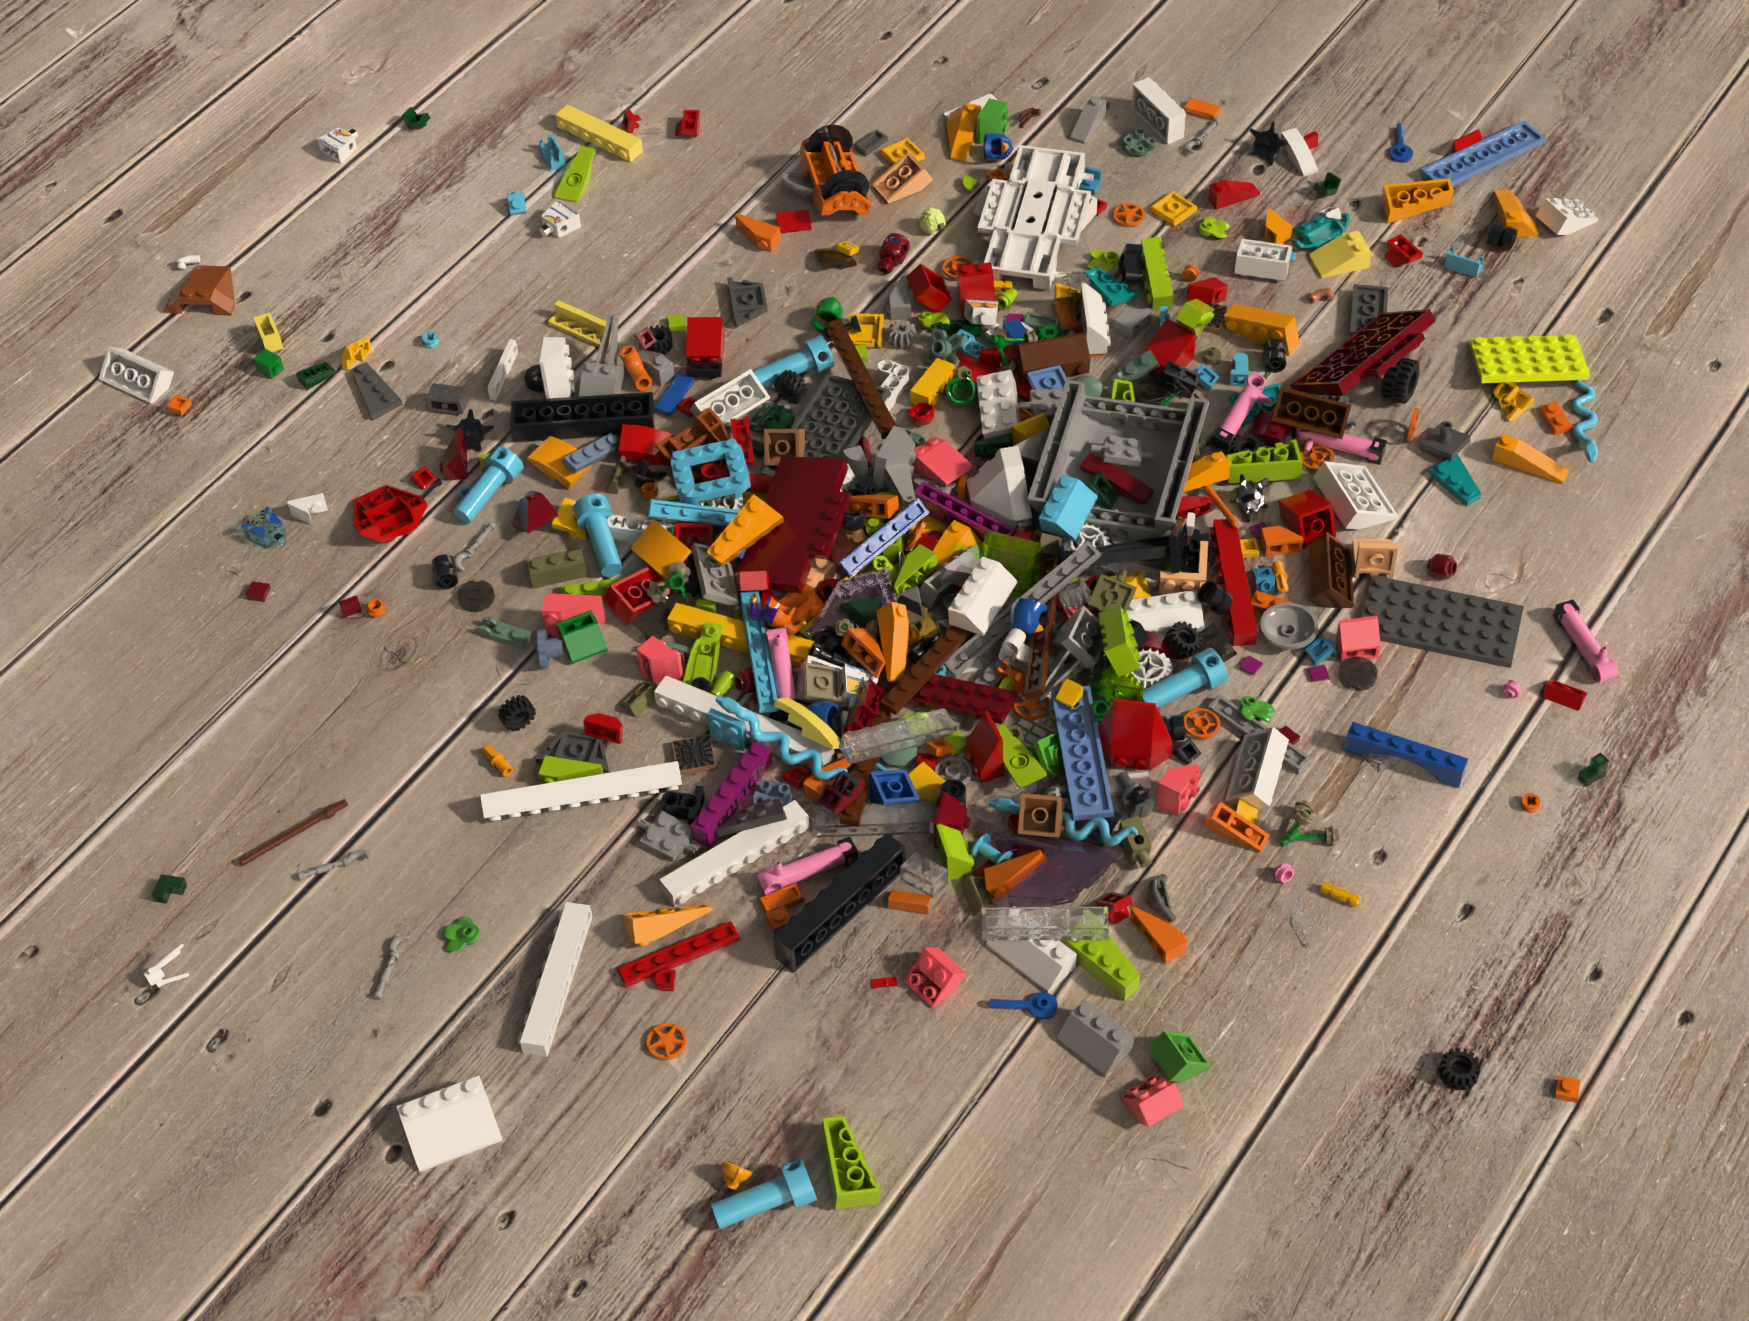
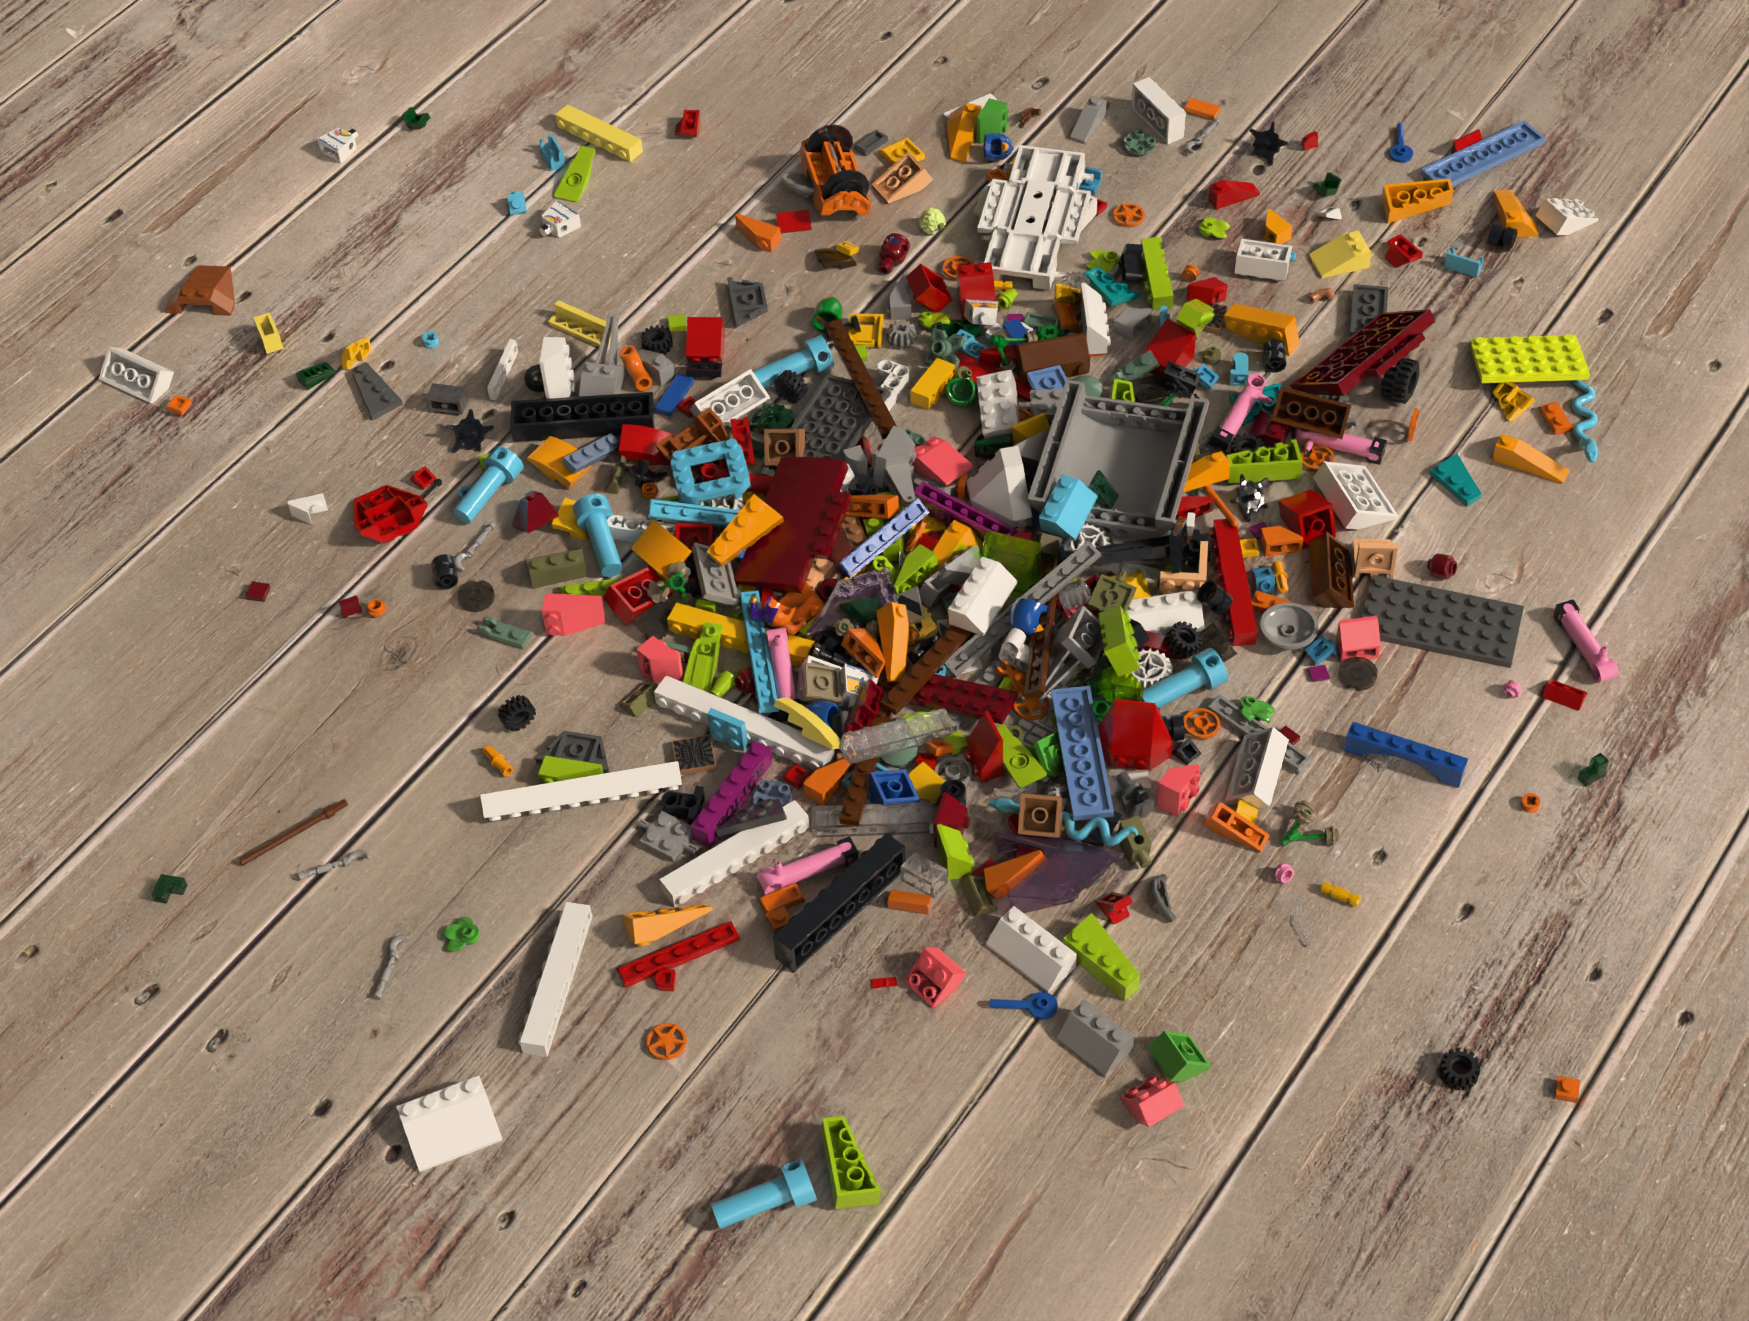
(155, 974): white plant -> none
(190, 259): white arm -> none
(265, 529): clear light blue torso -> none
(268, 363): green brick -> none
(455, 458): dark red slope -> none
(547, 648): sand blue plant -> none
(581, 636): slope -> none
(603, 727): red slope -> none
(629, 121): red tile -> none
(645, 338): dark red slope -> none
(702, 684): black tile -> none
(734, 707): medium azure animal -> none
(734, 1175): light orange piece -> none
(752, 581): slope -> none
(842, 793): dark red slope -> none
(853, 521): black hair -> none
(921, 414): red hair -> none
(970, 183): lime tile -> none
(983, 847): medium azure piece -> none
(1045, 923): clear brick -> none
(1069, 693): yellow slope -> none
(1122, 451): light grey plate -> none
(1122, 481): dark red slope -> none
(1160, 935): orange slope -> none
(1173, 208): yellow tile -> none
(1251, 665): magenta piece -> none
(1299, 152): white slope -> none
(1320, 231): teal plate -> none
(1445, 441): dark grey tile -> none

